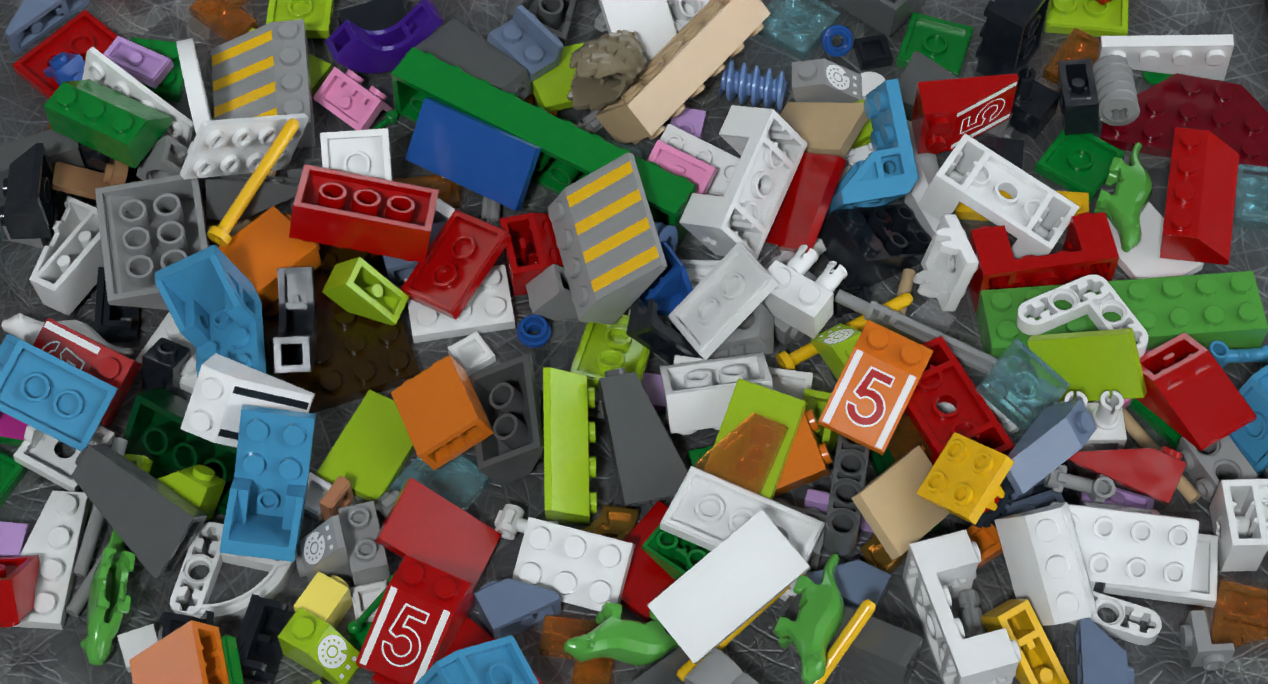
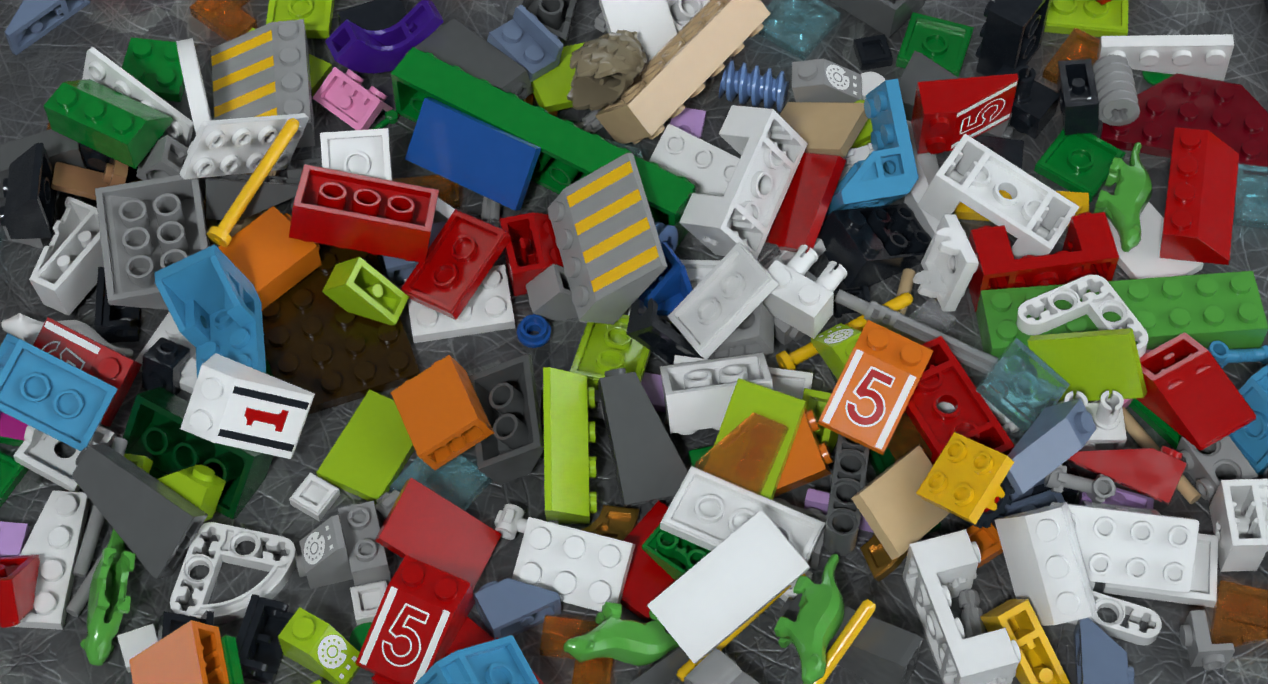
(65, 67): blue bracket -> none
(74, 37): red tile -> none
(139, 61): lavender plate -> none
(269, 483): dark azure bracket -> none
(297, 331): arch -> none
(326, 598): light yellow brick -> none
(336, 497): nougat tile -> none
(355, 626): green hinge -> none
(472, 353): white tile -> none
(683, 165): bright pink plate -> none
(844, 47): blue plate -> none
(858, 582): sand blue slope -> none

